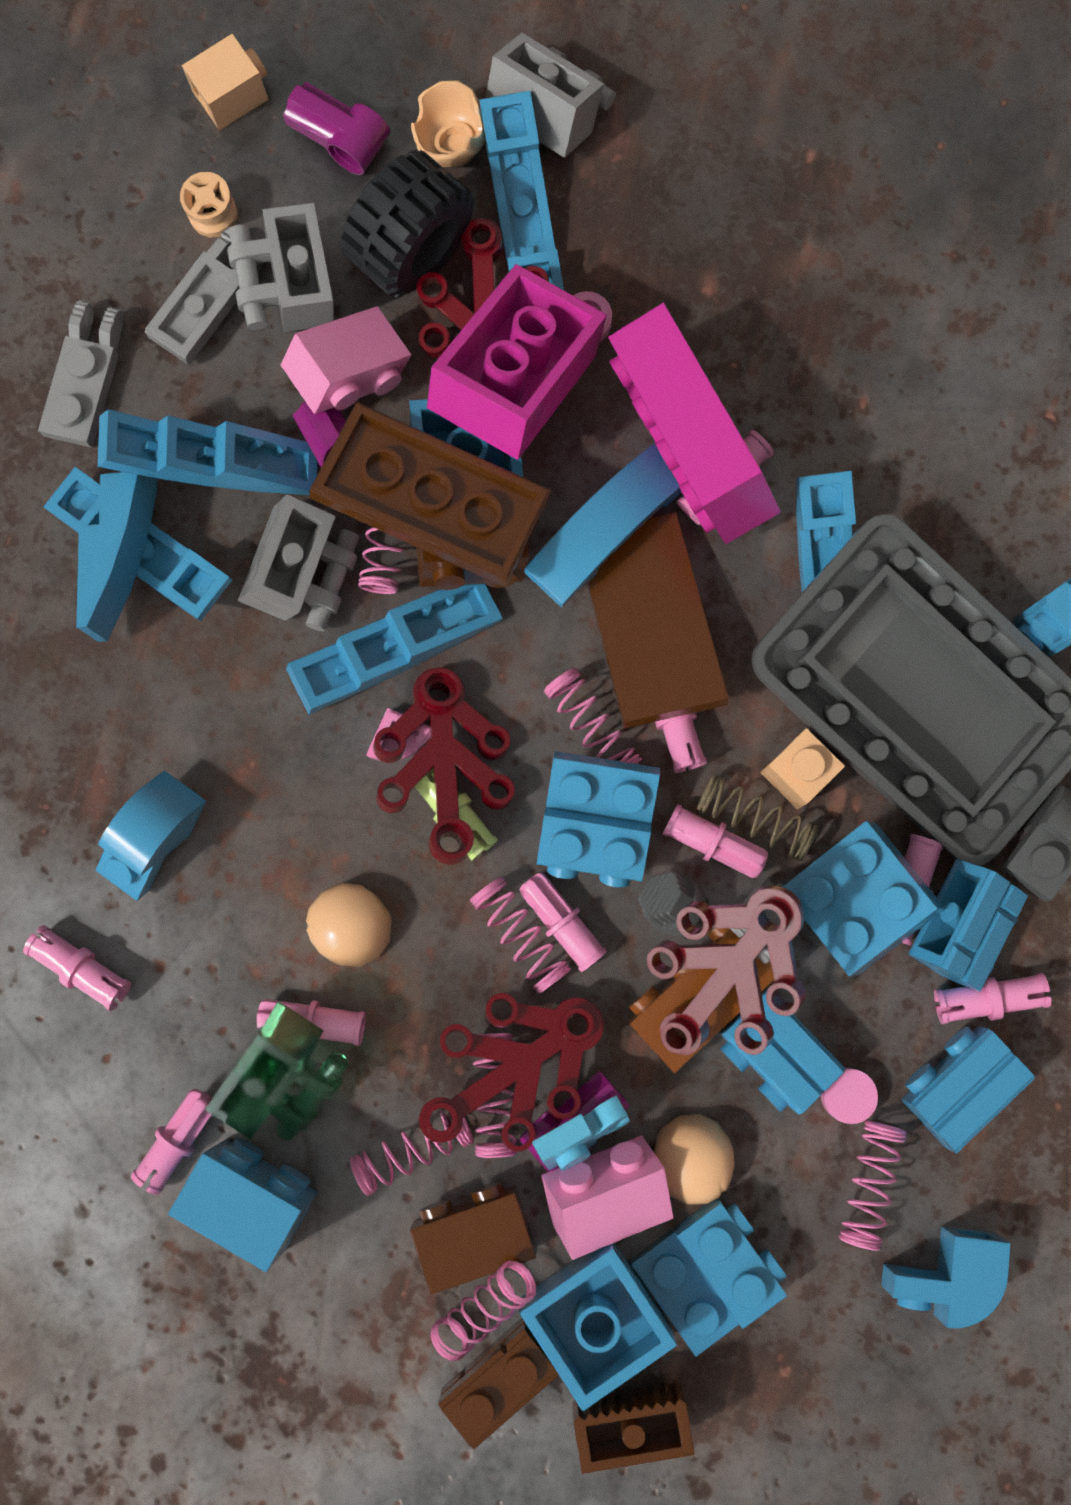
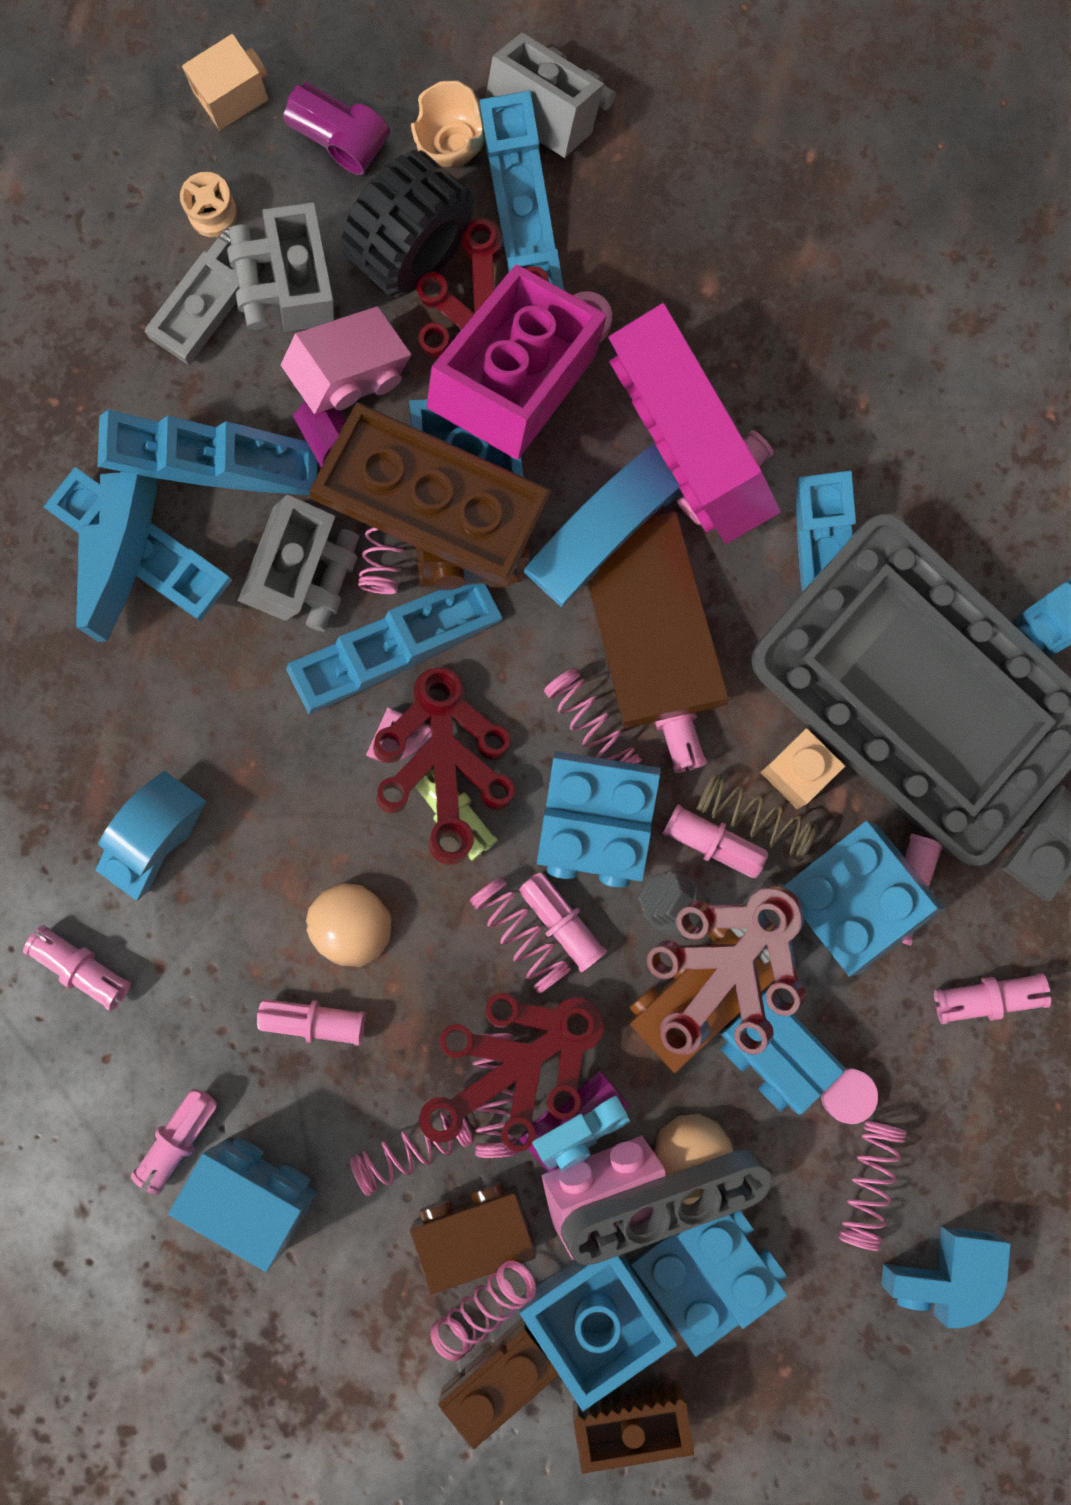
(82, 377): light grey hinge -> none
(267, 1069): clear green brick -> none
(740, 1181): none -> dark grey beam
(966, 1086): dark azure brick -> none
(972, 928): dark azure brick -> none

